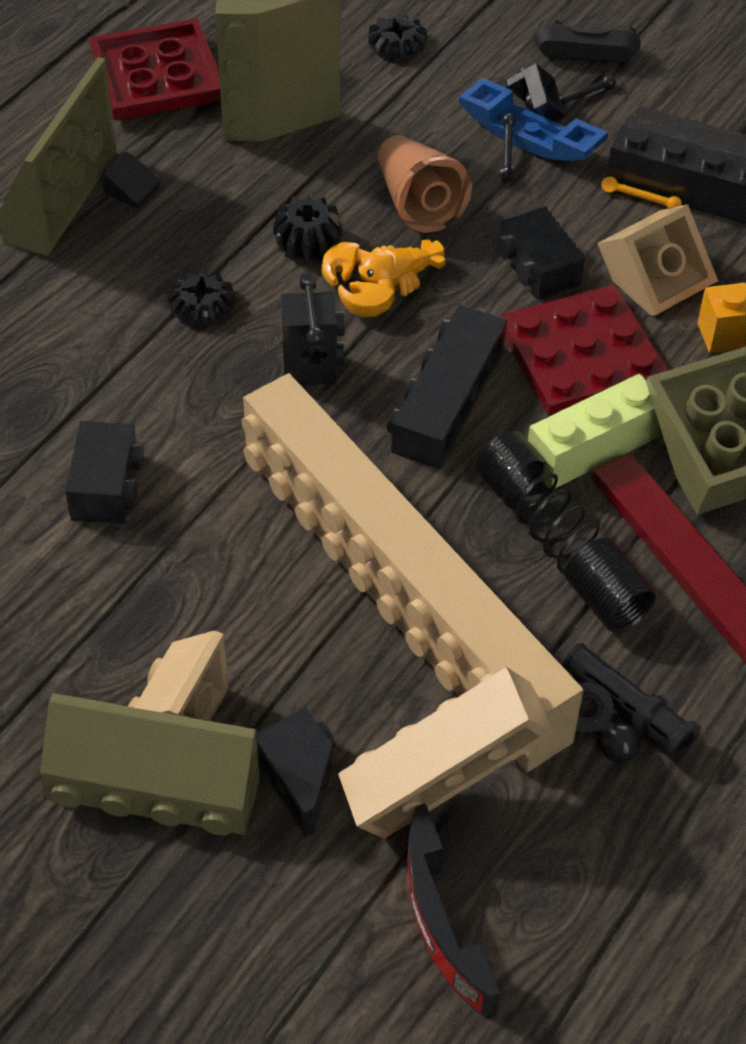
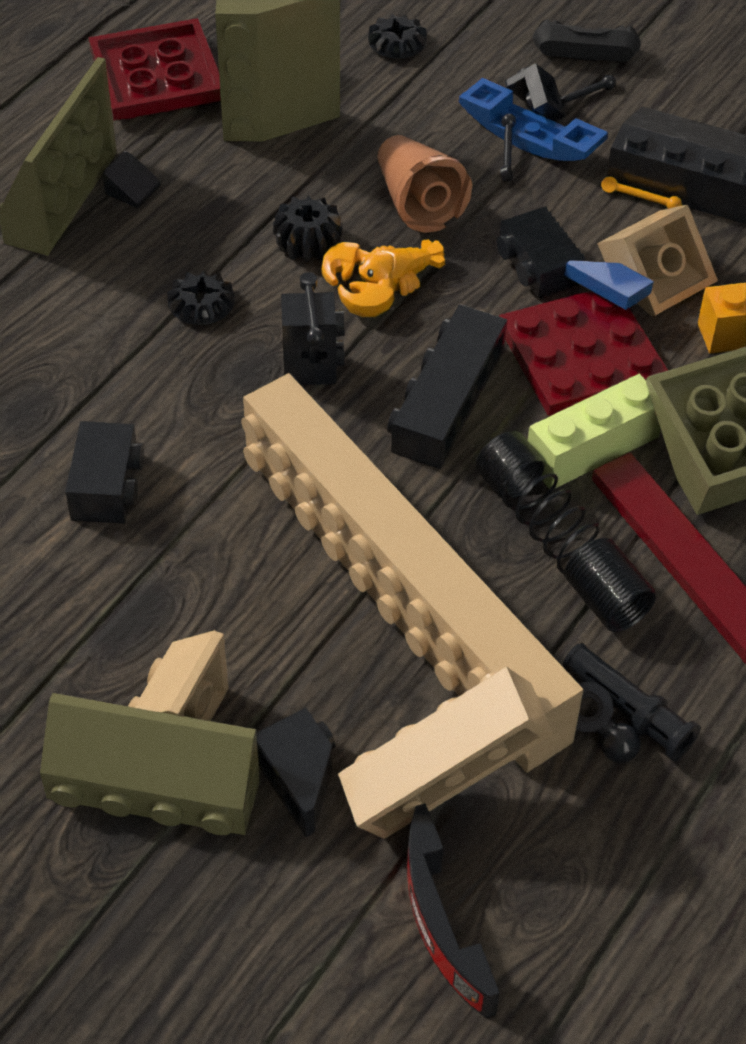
(610, 281): none -> blue tile

